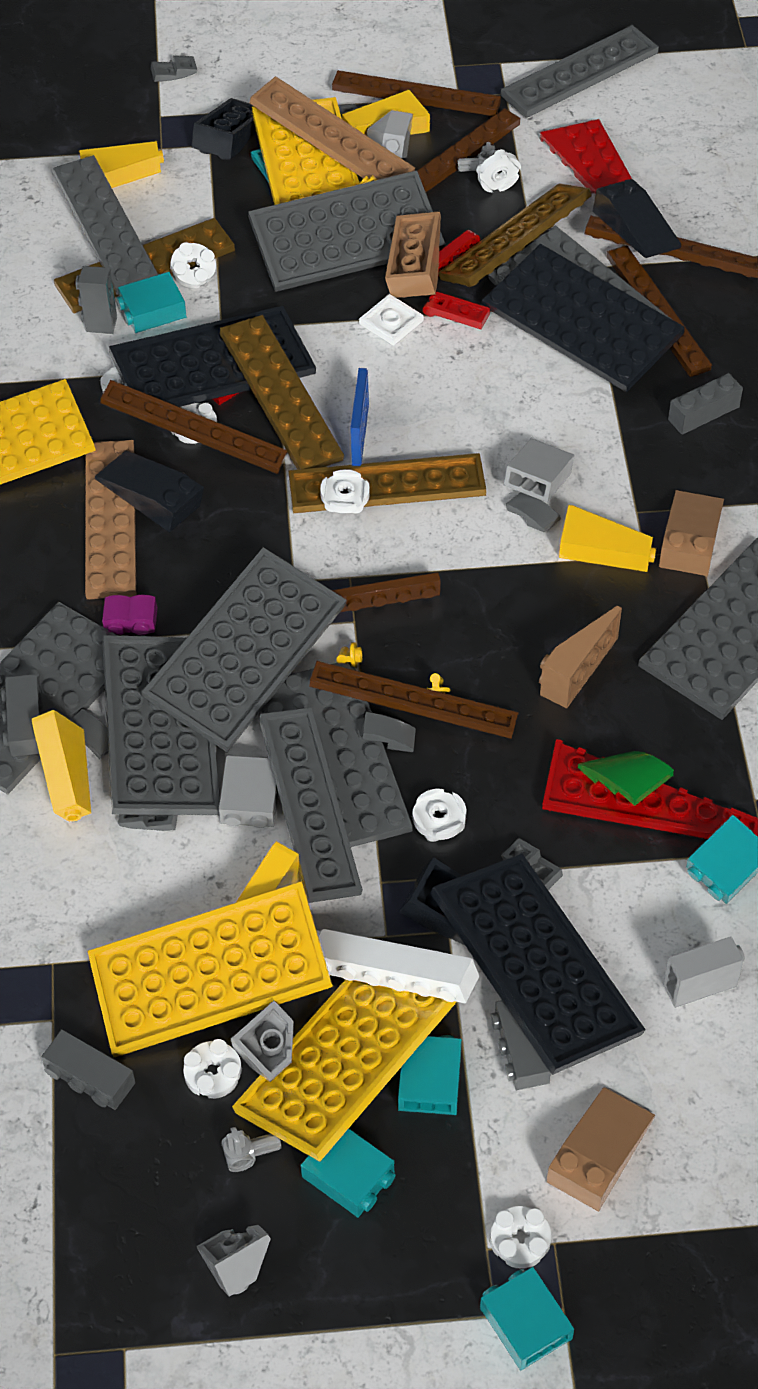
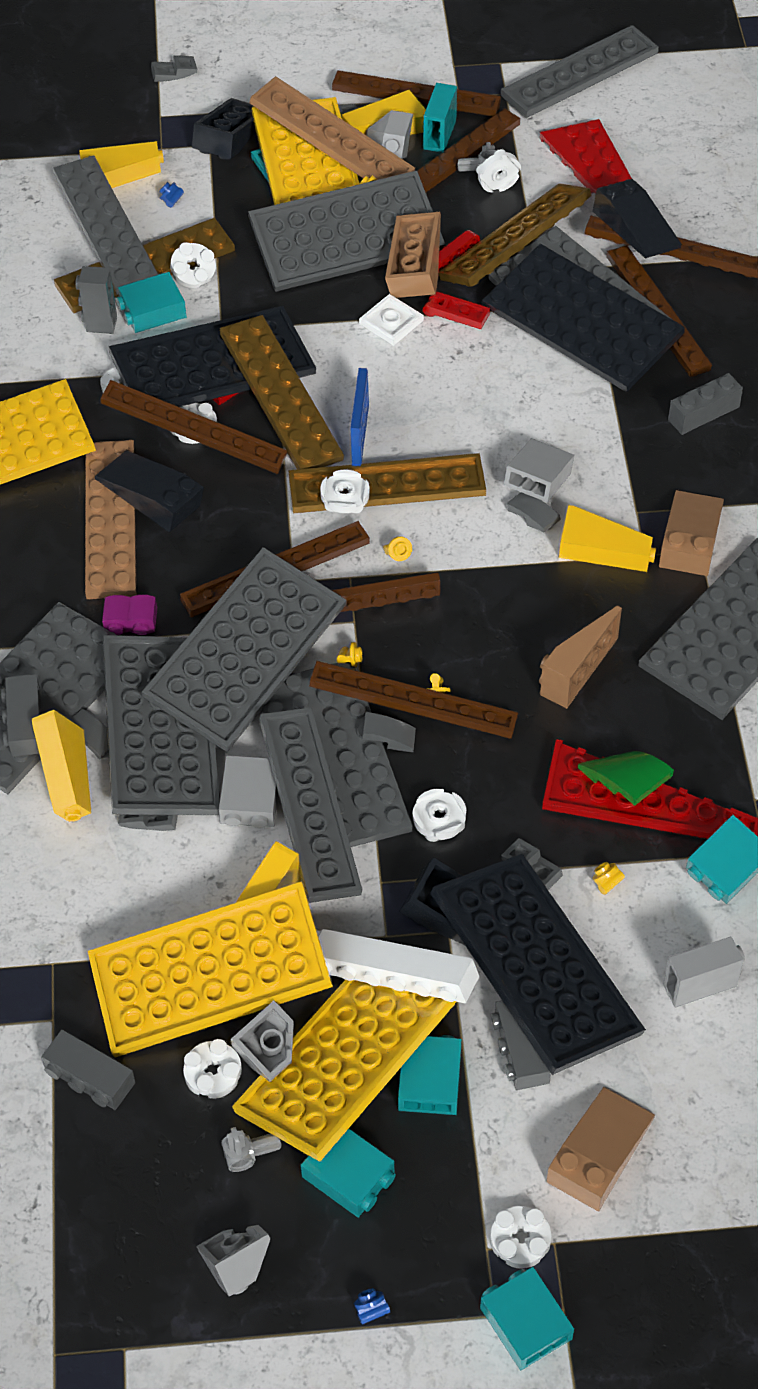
(171, 194): none -> blue plate
(301, 557): none -> reddish brown plate
(371, 1305): none -> blue plate
(398, 548): none -> yellow plate
(440, 117): none -> teal brick
(607, 877): none -> yellow plate

